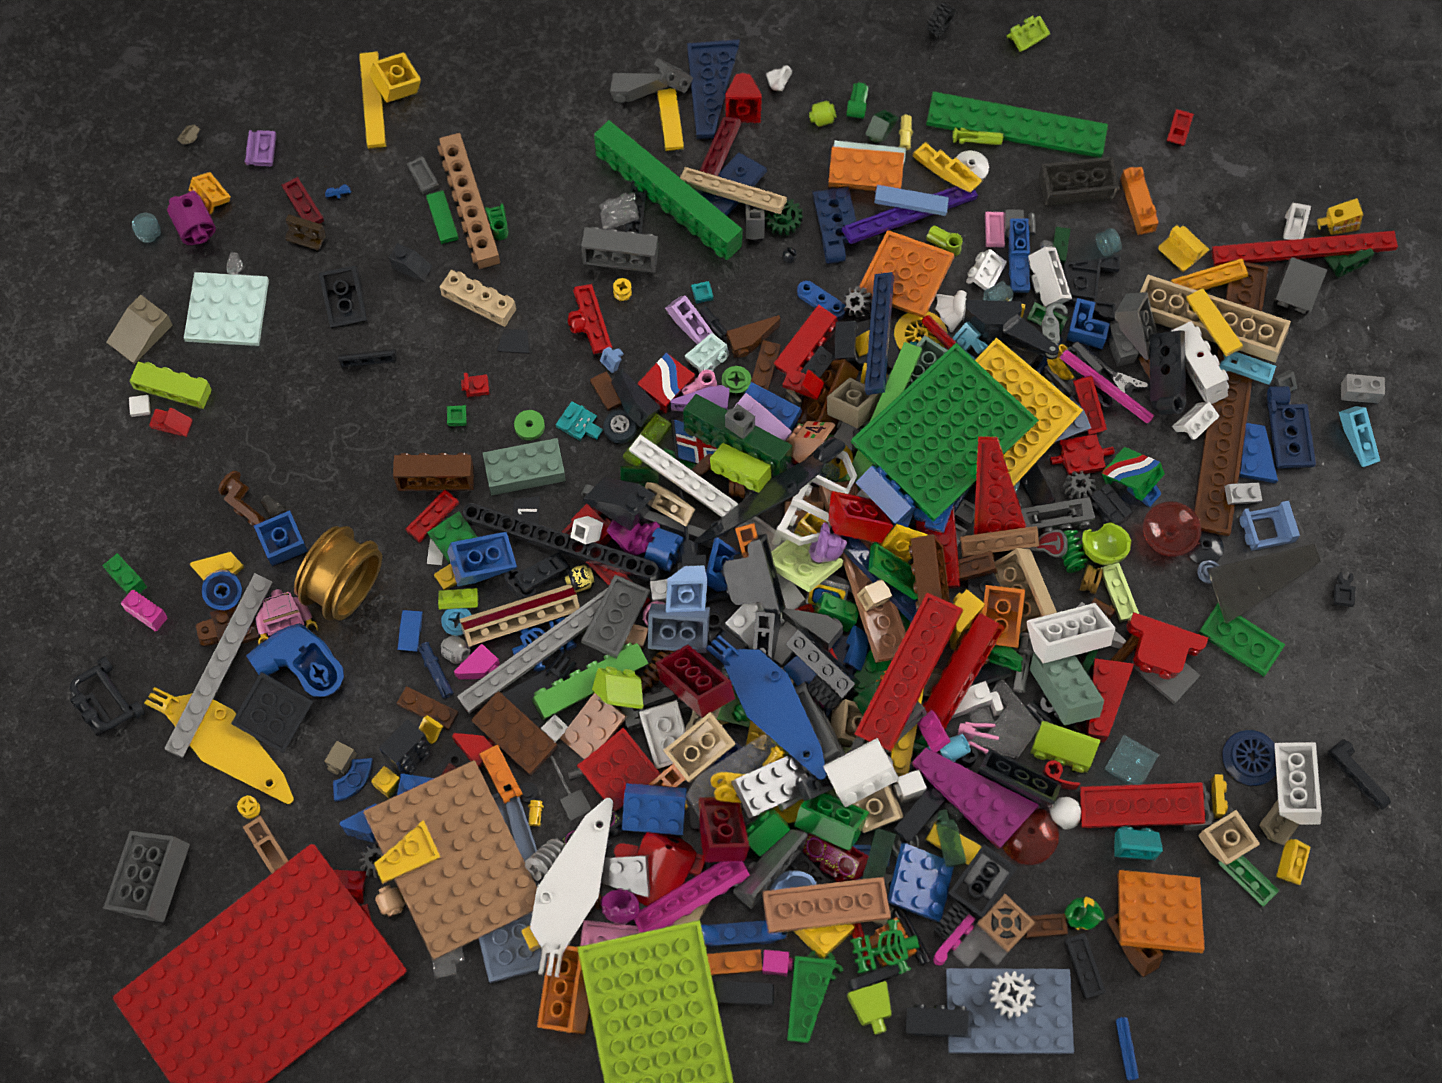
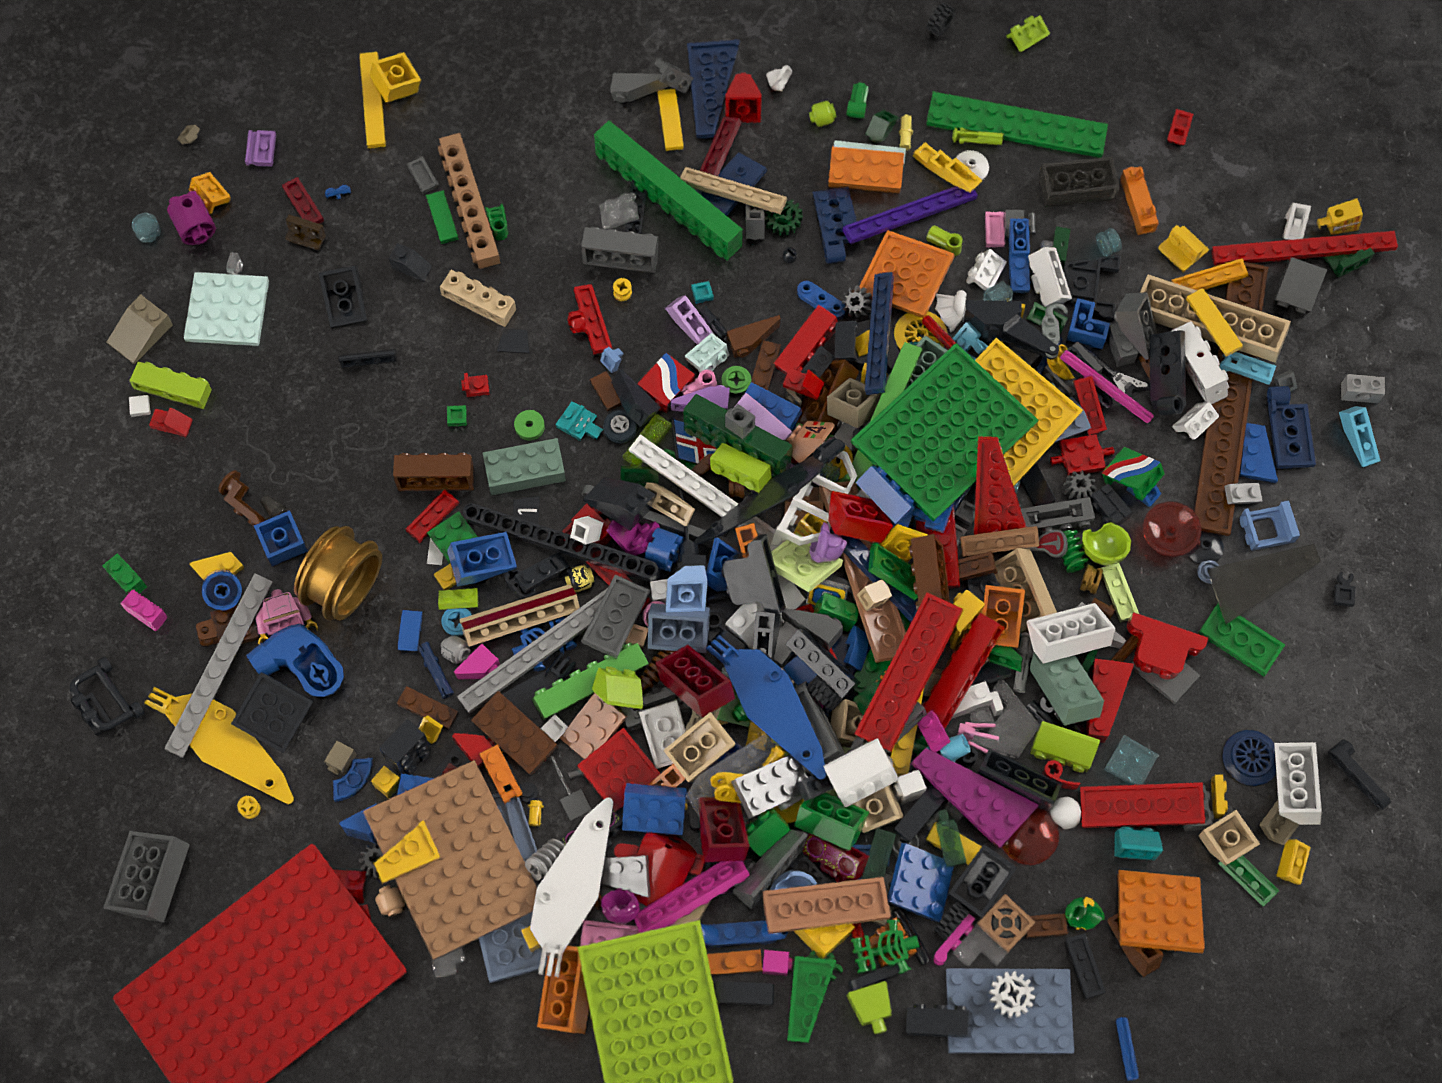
(265, 844): medium nougat slope -> none
(911, 200): medium blue tile -> none

